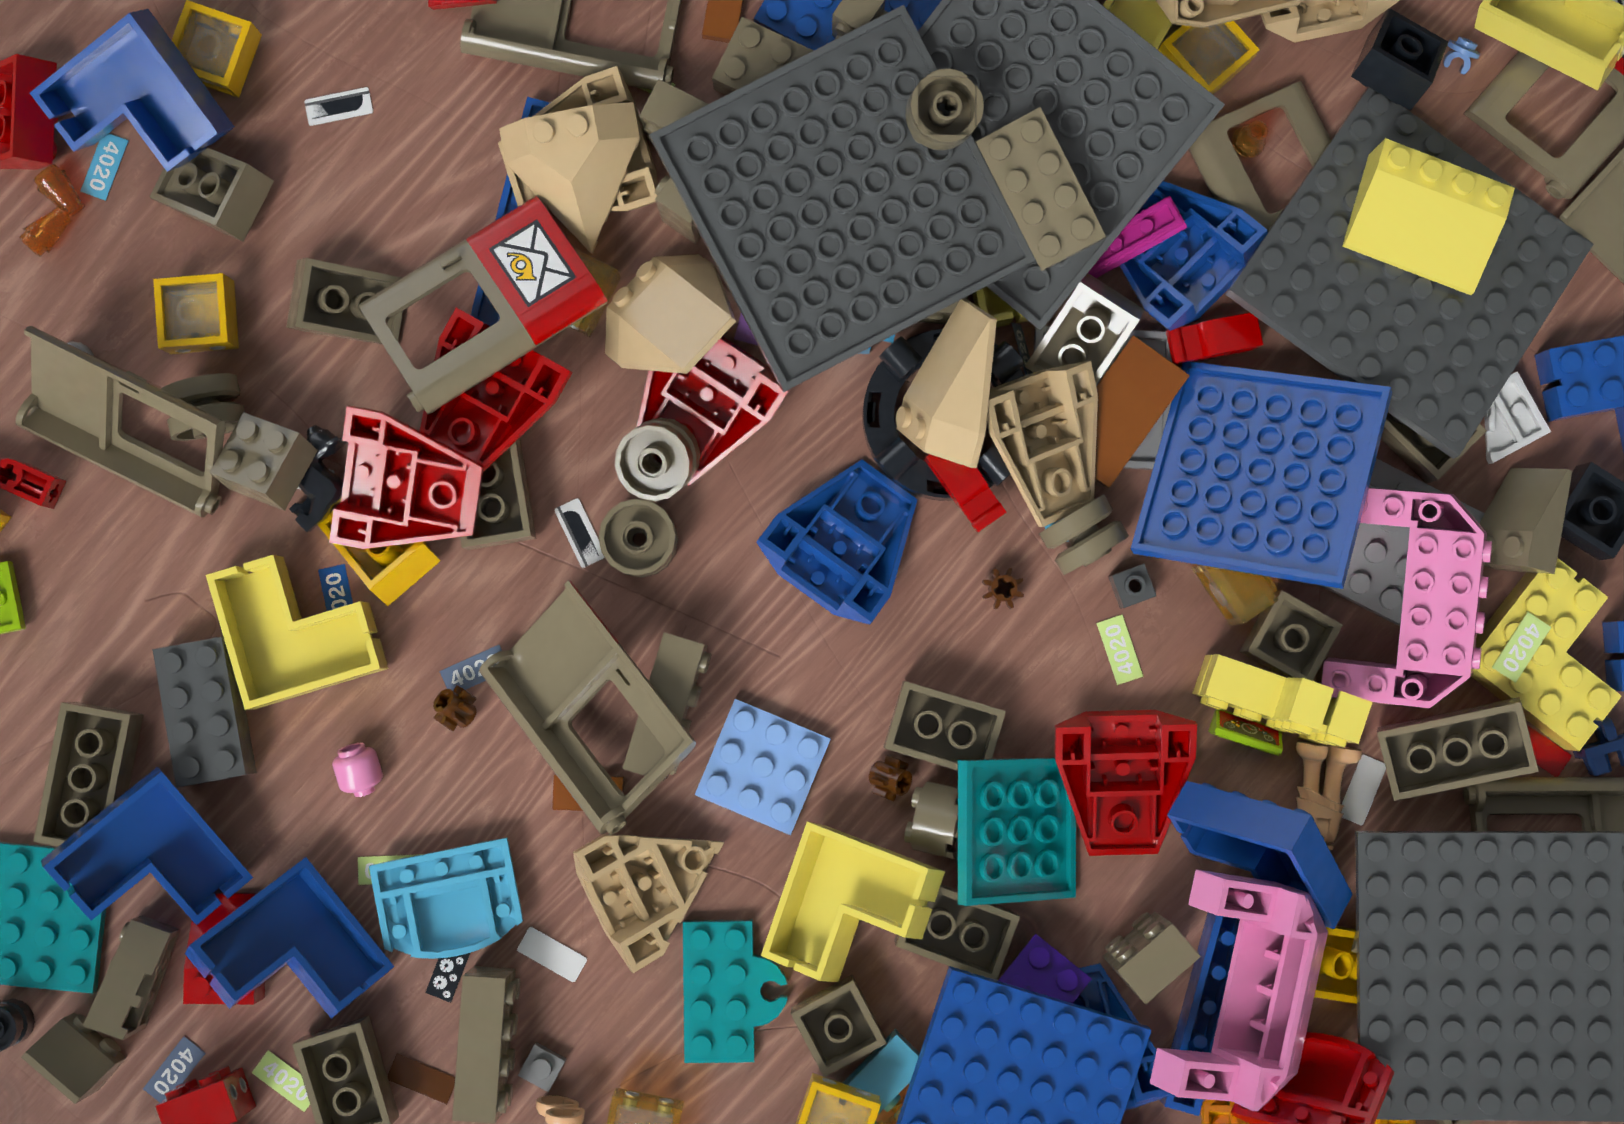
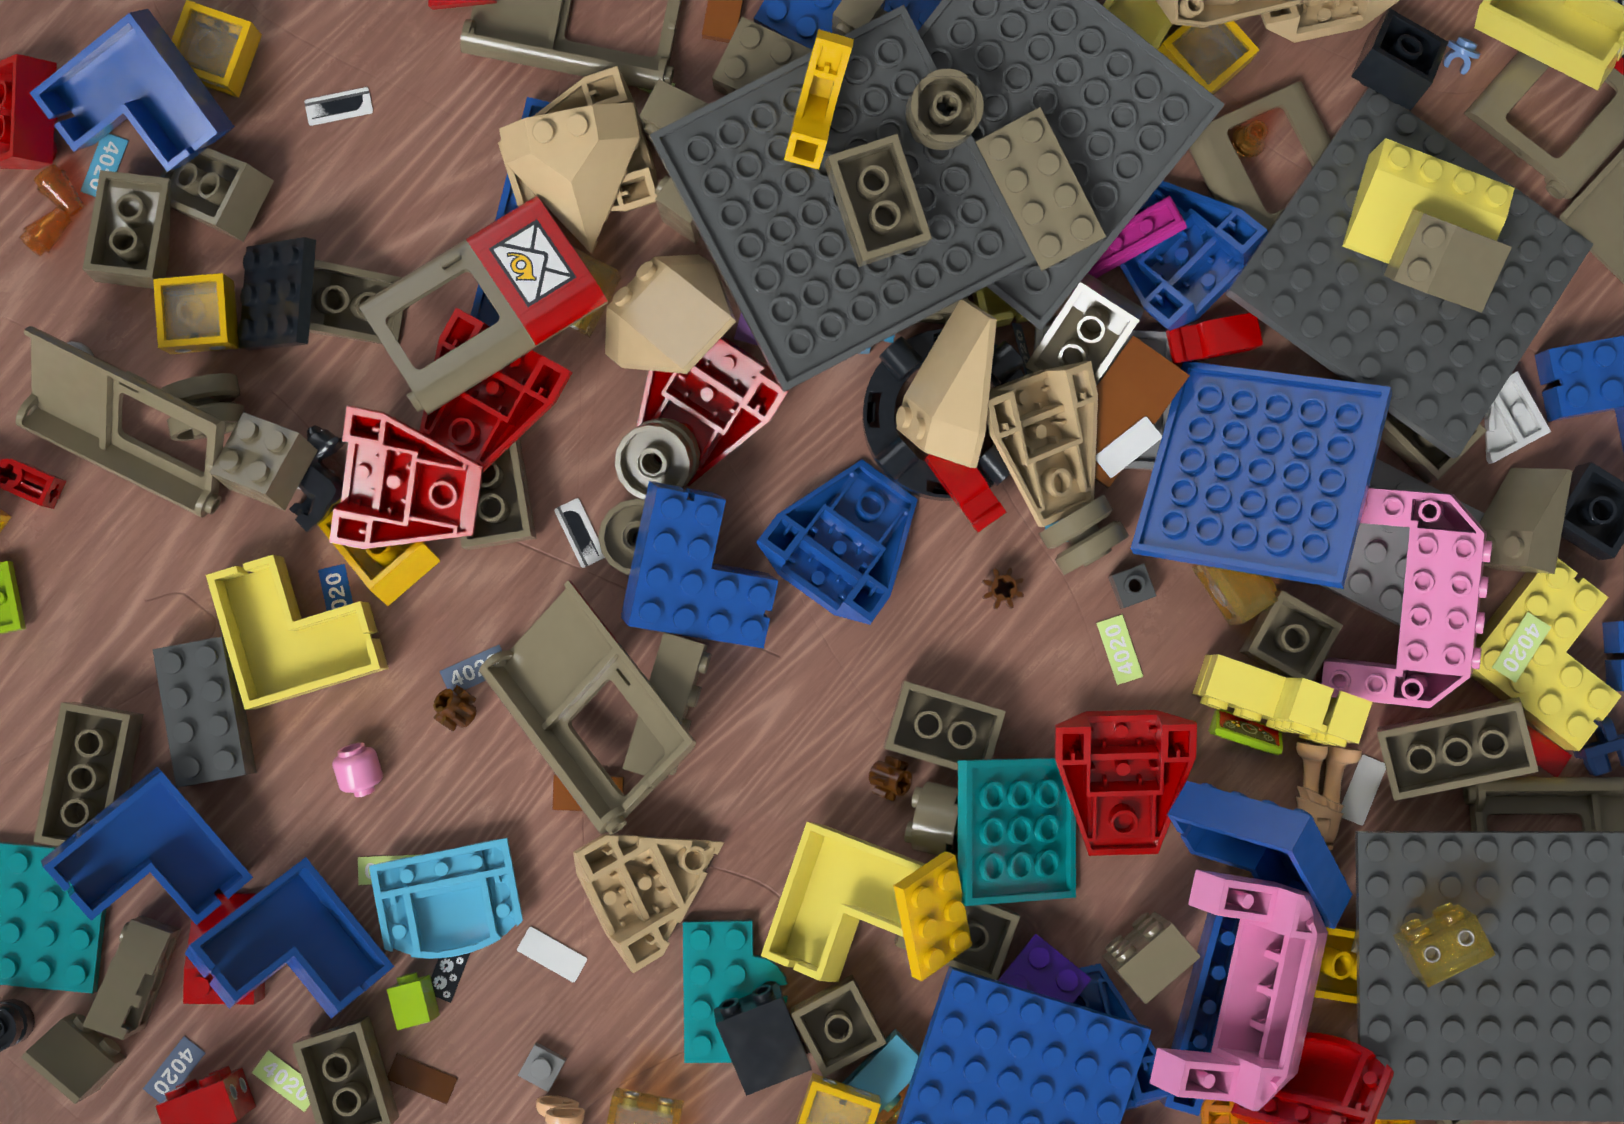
(129, 230): none -> dark tan slope
(277, 294): none -> black plate
(412, 1000): none -> lime brick
(484, 1044): dark tan brick -> none
(678, 585): none -> blue piece
(761, 1038): none -> black panel
(762, 766): light blue plate -> none
(818, 99): none -> yellow arch
(877, 200): none -> dark tan brick
(933, 915): none -> yellow plate
(1128, 447): none -> white sticker
(1443, 944): none -> clear yellow piece
(1447, 261): none -> dark tan slope

